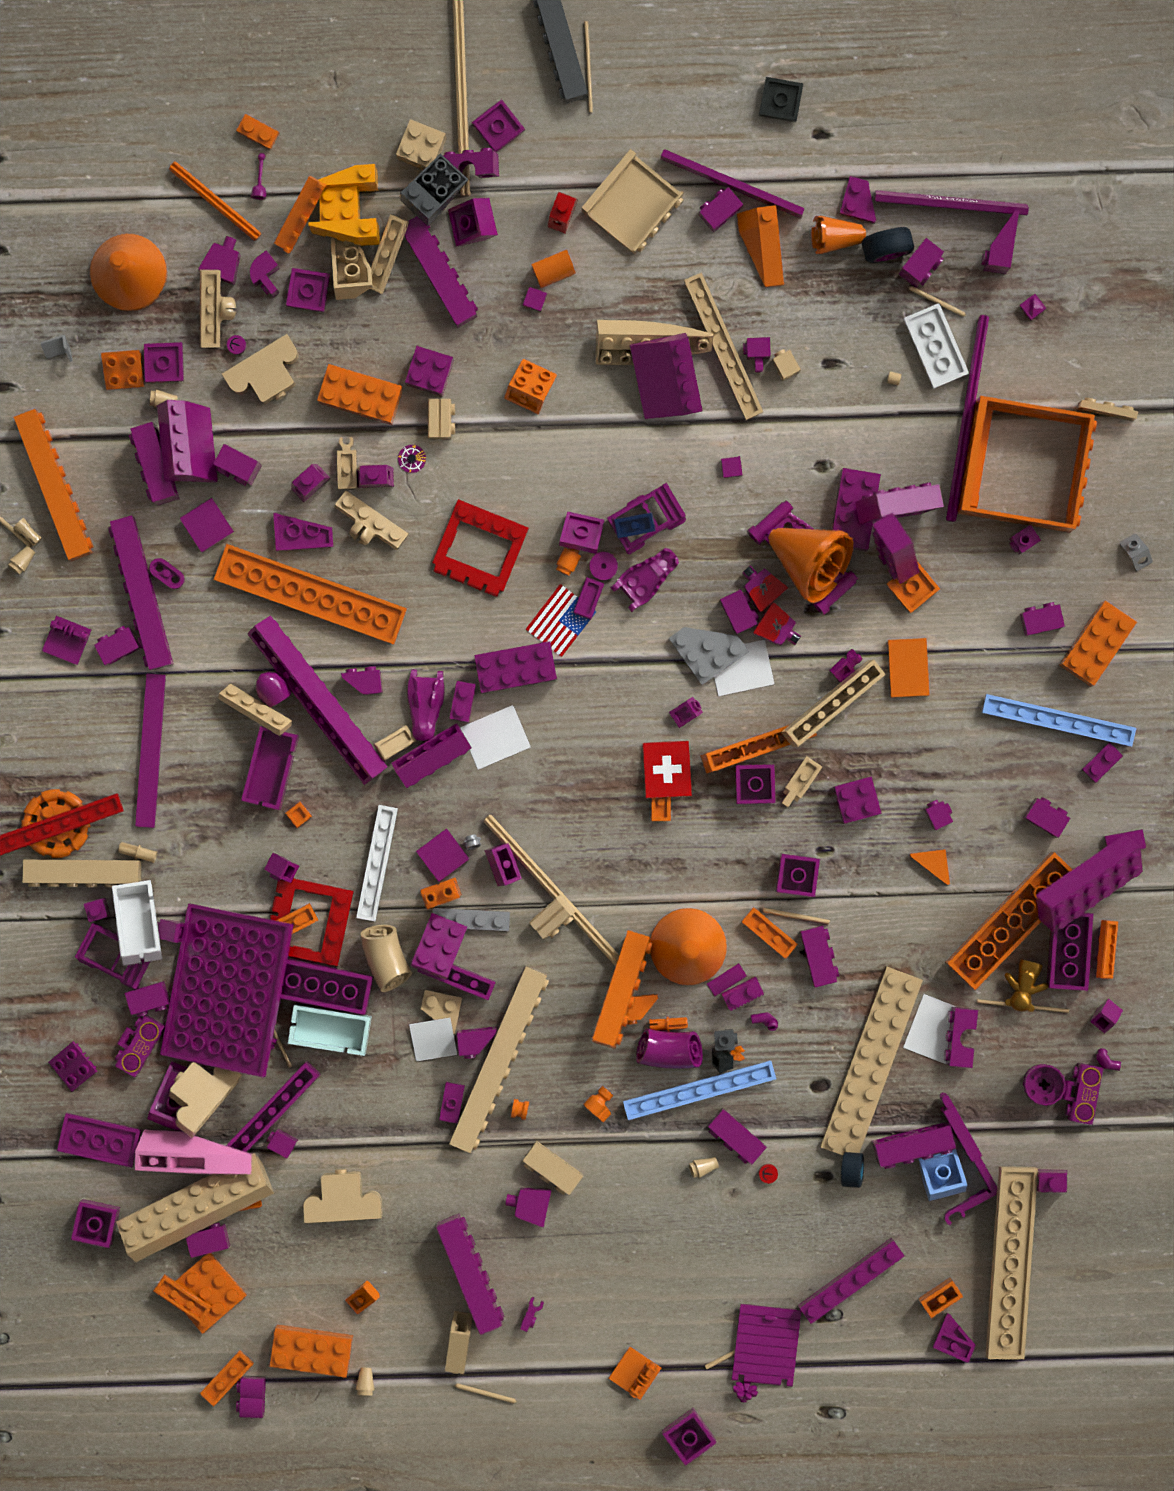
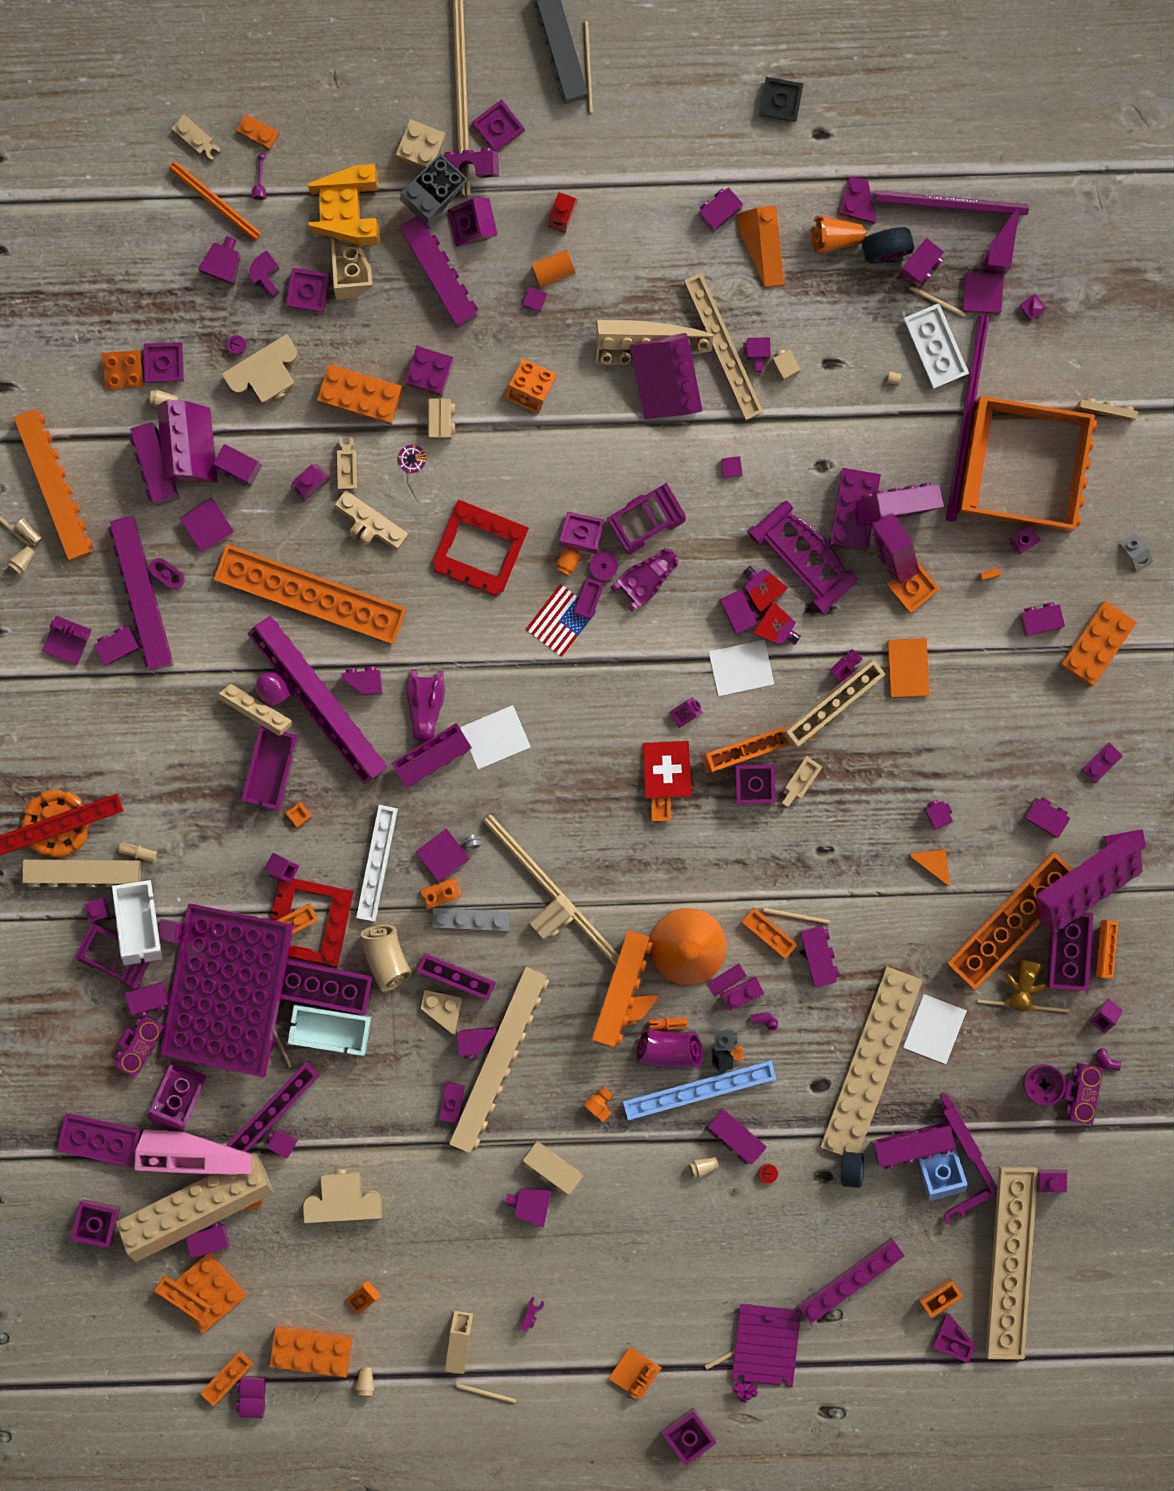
(57, 346): light grey bracket -> none
(73, 1066): magenta hinge -> none
(128, 272): orange cone -> none
(150, 750): magenta tile -> none
(195, 136): none -> tan plate
(200, 1095): tan brick -> none
(213, 308): tan plate -> none
(300, 214): orange hinge -> none
(300, 534): magenta wing -> none
(375, 476): magenta torso -> none
(387, 252): tan tile -> none
(394, 743): tan tile -> none
(433, 1039): white sticker -> none
(439, 946): magenta plate -> none
(462, 701): magenta brick -> none
(469, 1273): magenta brick -> none
(503, 864): magenta brick -> none
(515, 667): magenta brick -> none
(519, 1109): orange wheel -> none
(632, 203): tan panel -> none
(634, 525): dark blue plate -> none
(707, 651): light grey plate -> none
(732, 183): magenta tile -> none
(797, 875): magenta brick -> none
(812, 558): orange cone -> none
(857, 800): magenta brick -> none
(960, 1020): magenta arch -> none
(983, 293): none -> magenta tile
(989, 574): none -> orange tile
(1058, 720): light blue plate -> none

